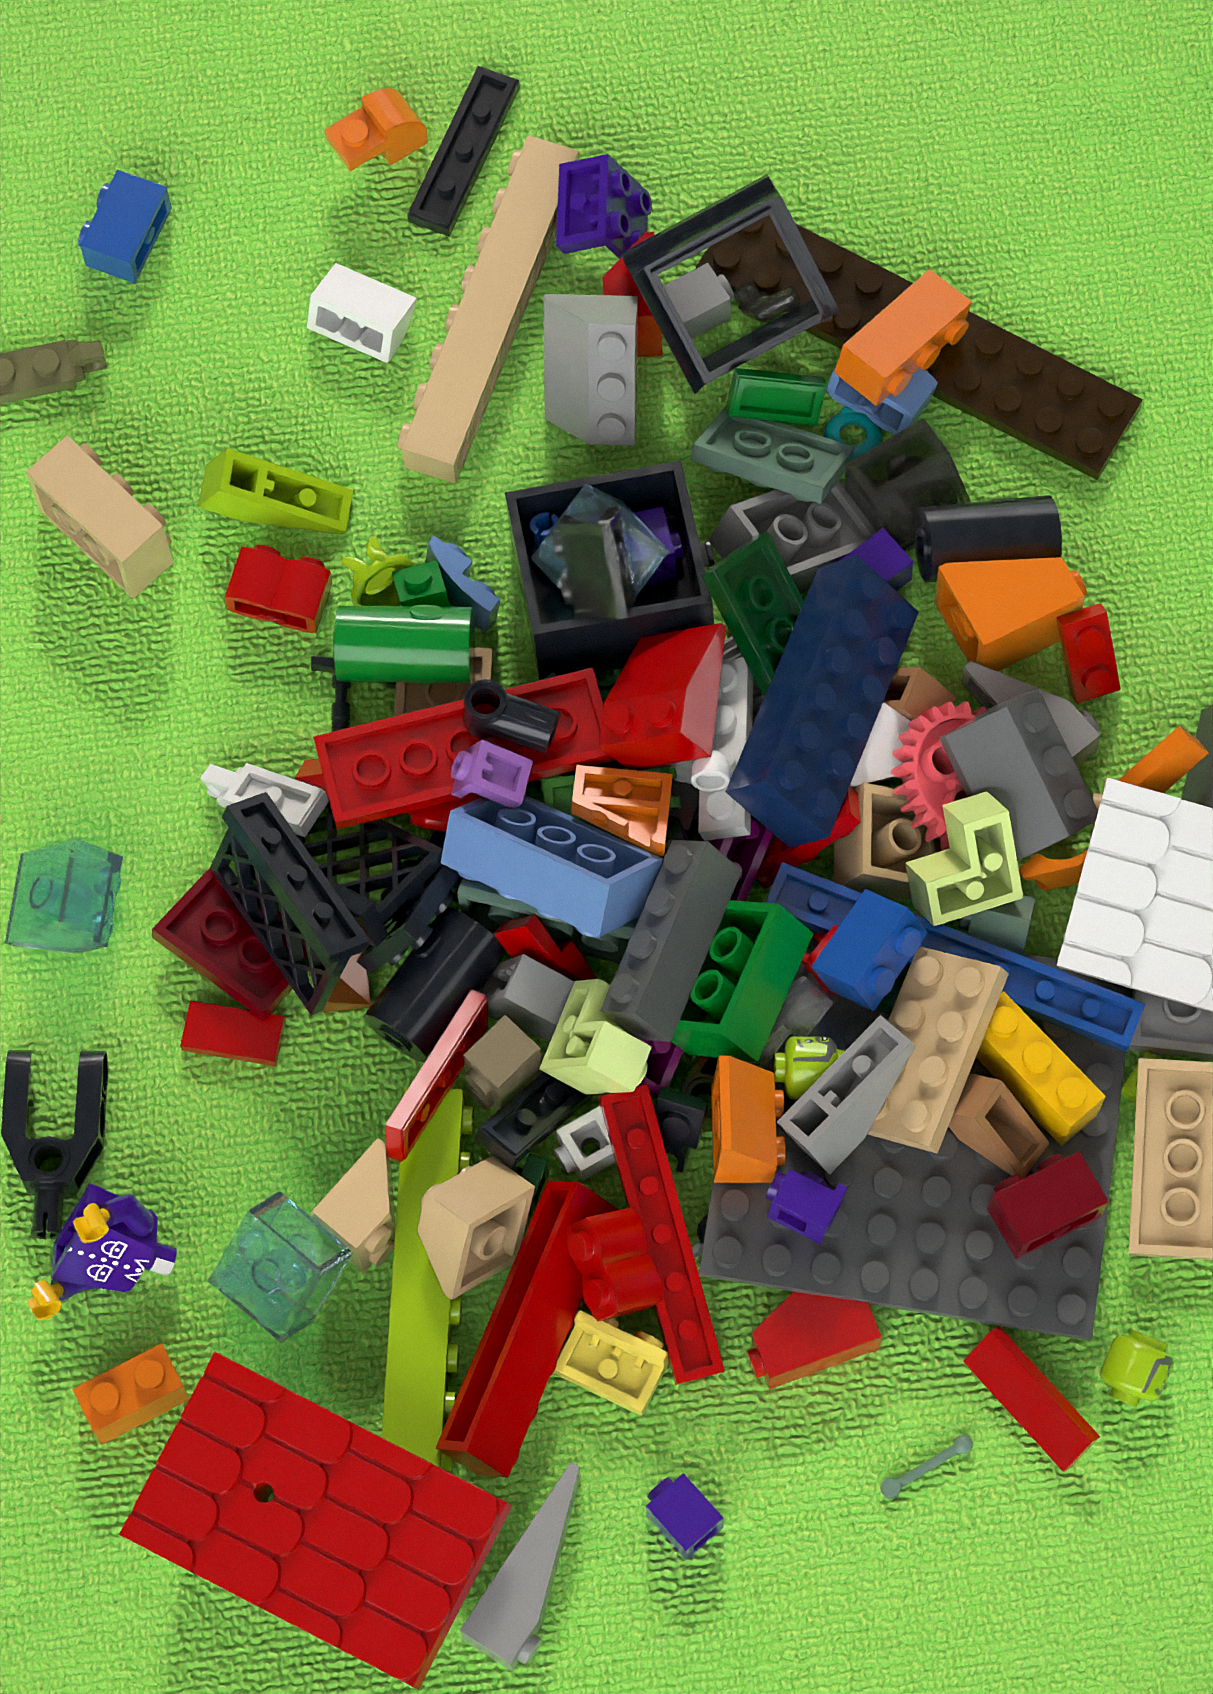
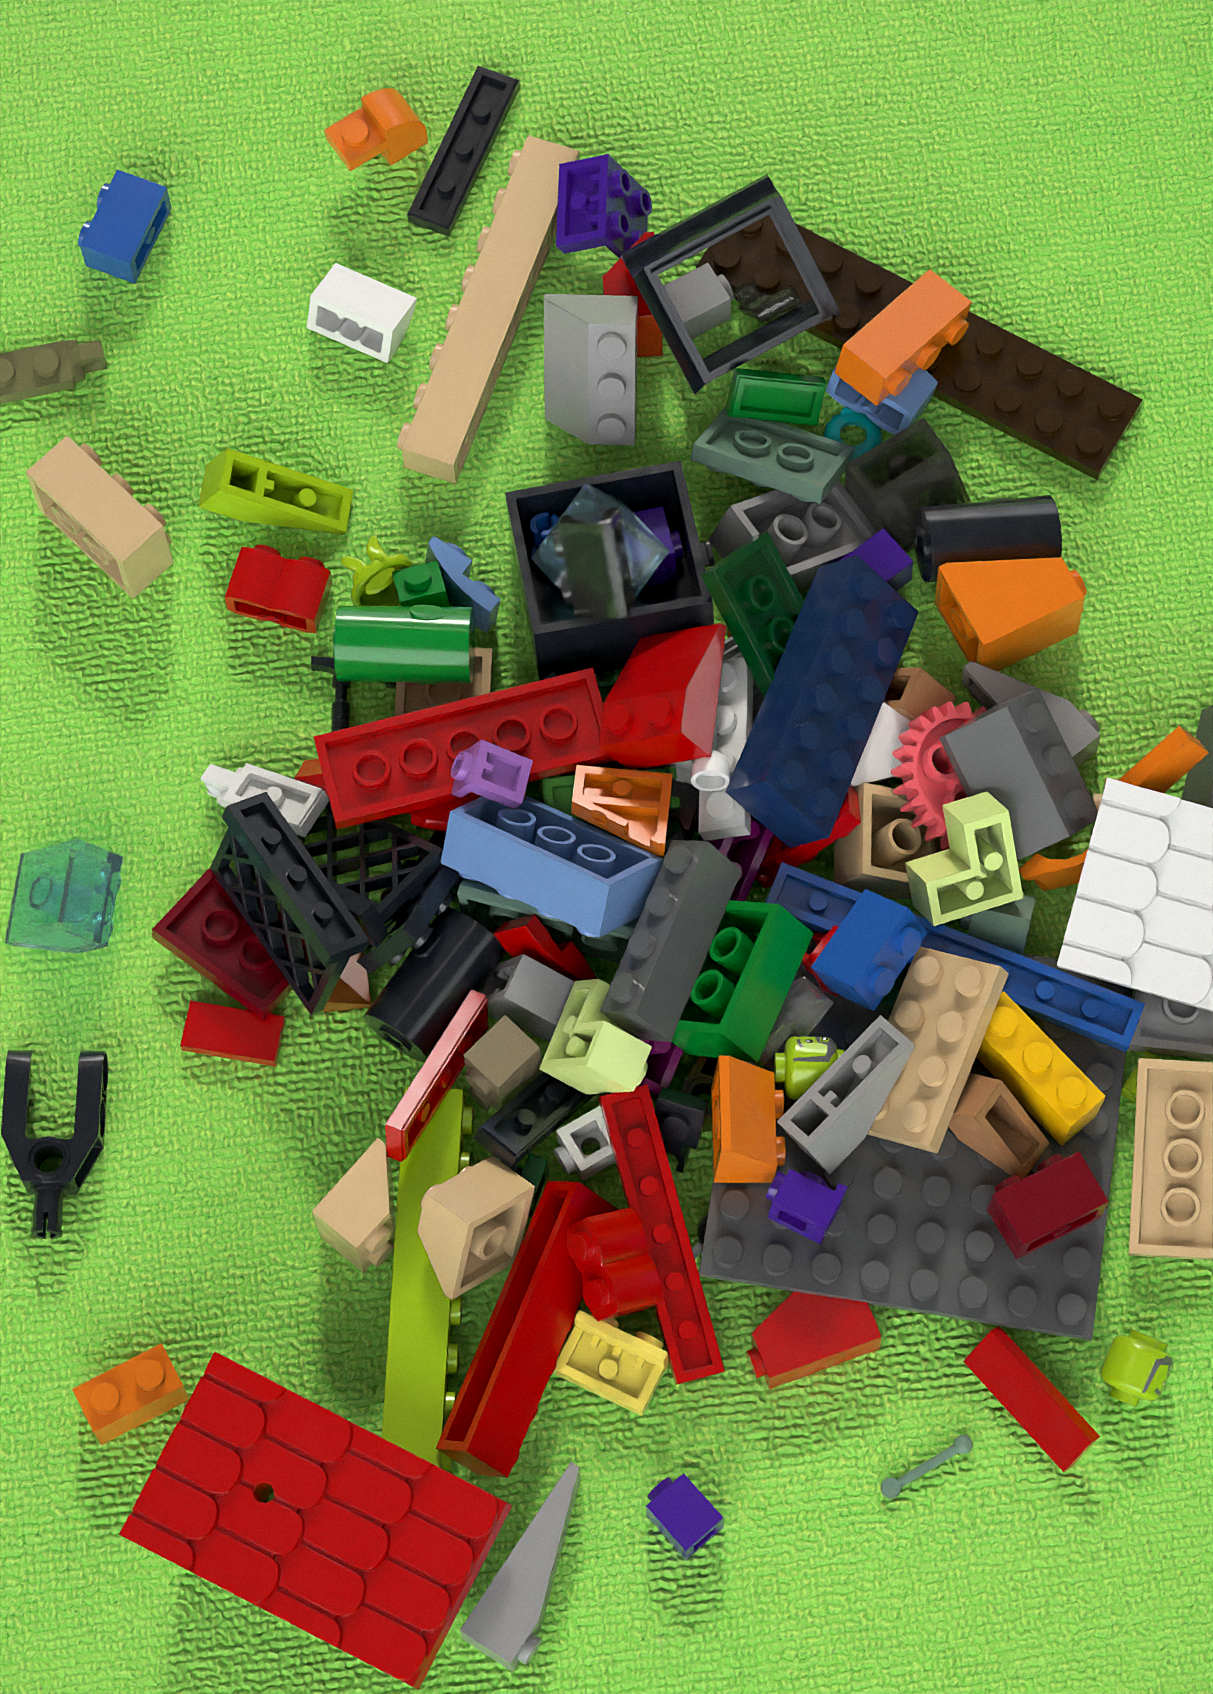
(102, 1247): dark purple torso -> none
(280, 1266): clear light blue brick -> none
(513, 719): black piece -> none
(1088, 653): red plate -> none

